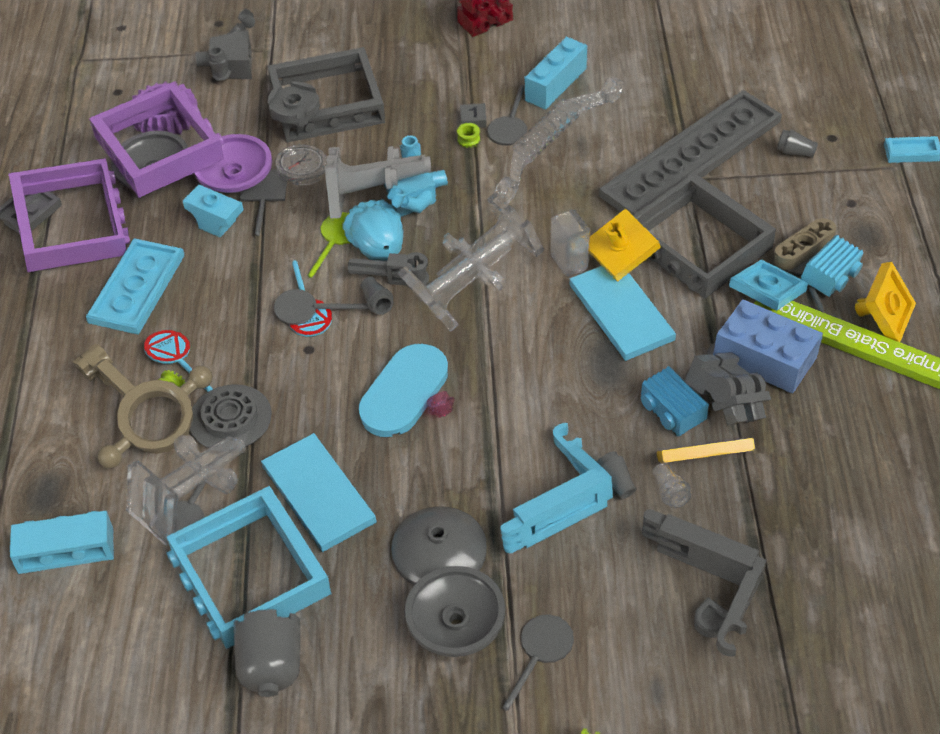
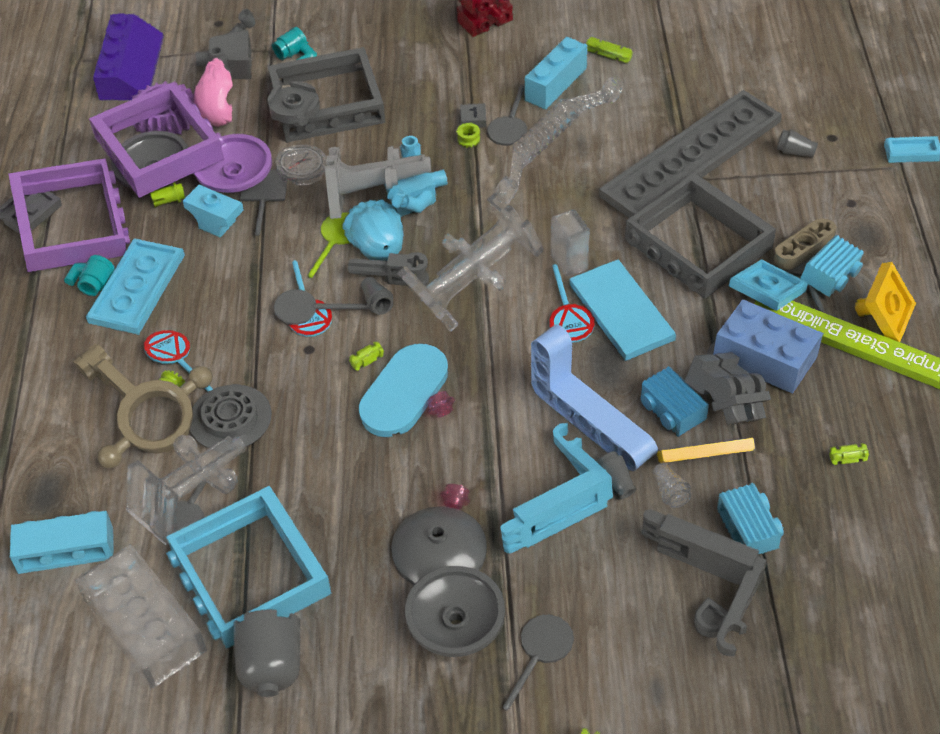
(91, 275): none -> teal piece
(127, 57): none -> dark purple slope
(141, 615): none -> clear brick
(168, 194): none -> lime pin
(212, 92): none -> bright pink piece
(291, 44): none -> teal piece
(318, 492): medium azure tile -> none
(366, 356): none -> lime piece
(455, 496): none -> clear pink plate
(572, 317): none -> piece
(580, 404): none -> light blue beam
(609, 50): none -> lime axle
(622, 244): yellow tile -> none
(749, 518): none -> medium azure brick
(849, 454): none -> lime piece

